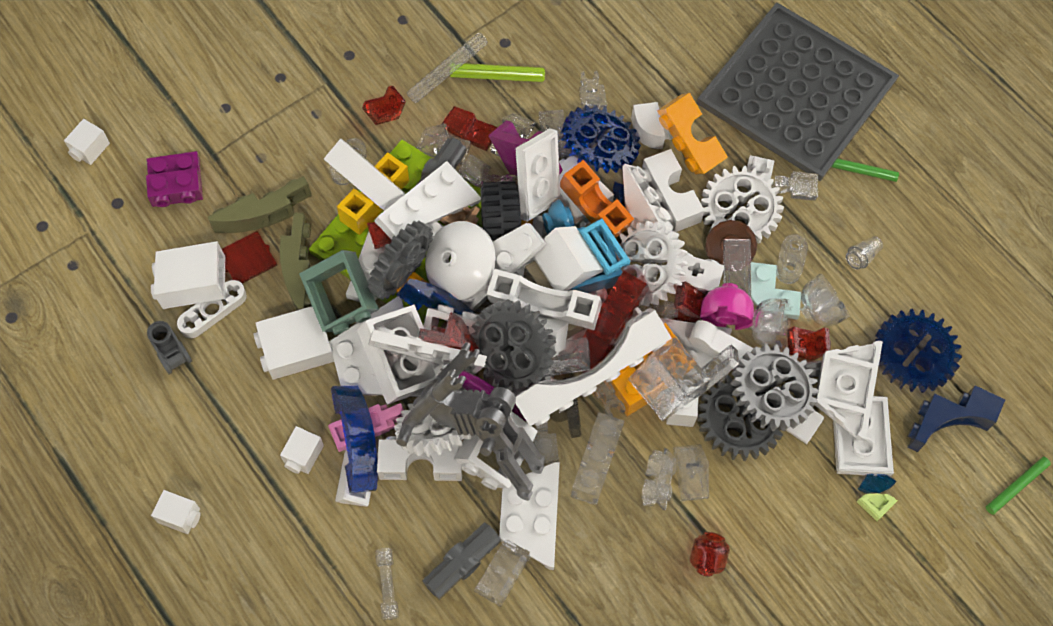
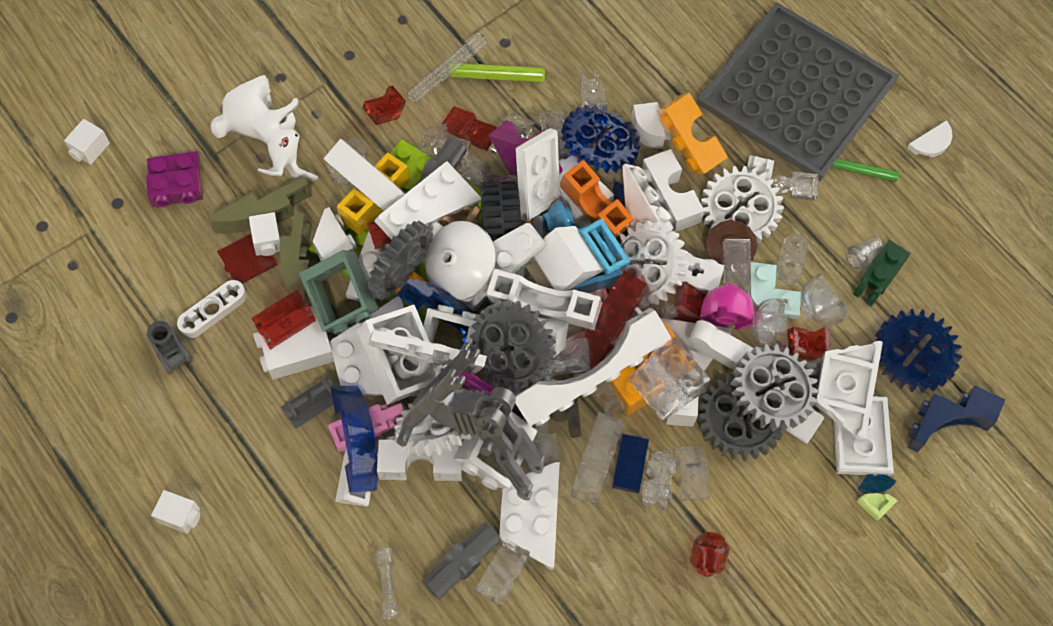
(189, 275): white brick -> none
(248, 114): none -> white animal
(265, 234): none -> white brick
(283, 319): none -> clear red hinge
(301, 451): white brick -> none
(309, 403): none -> dark grey hinge
(330, 236): none -> white slope
(453, 336): clear red slope -> none
(630, 463): none -> clear blue tile
(721, 365): clear plate -> none
(882, 270): none -> dark green hinge
(933, 142): none -> white tile
(1018, 485): bright green bar -> none

